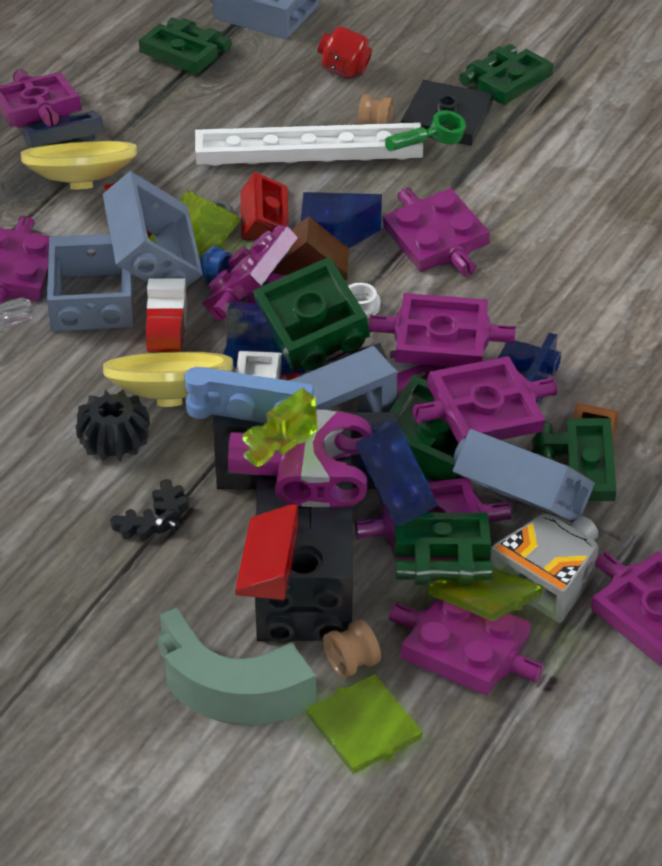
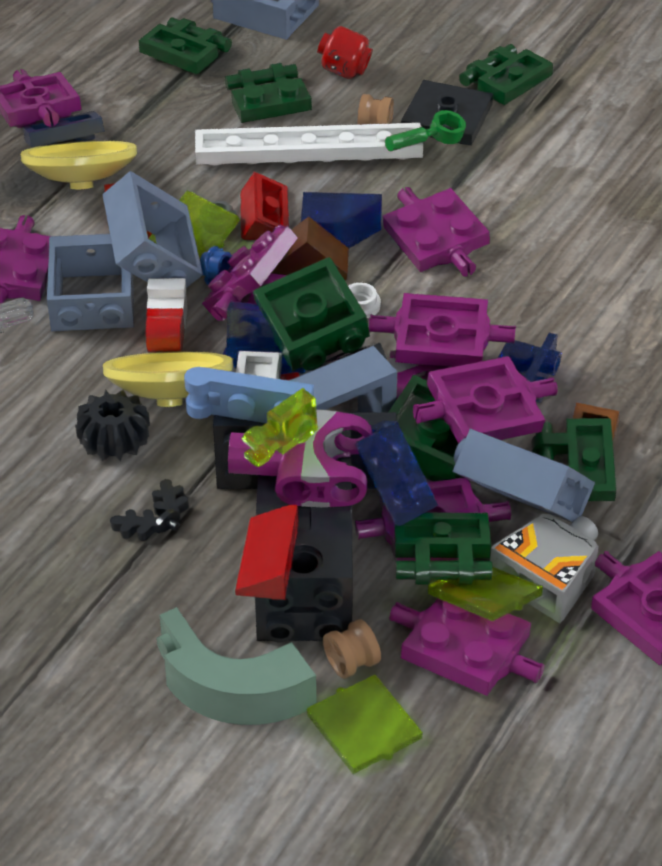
(265, 101): none -> dark green plate

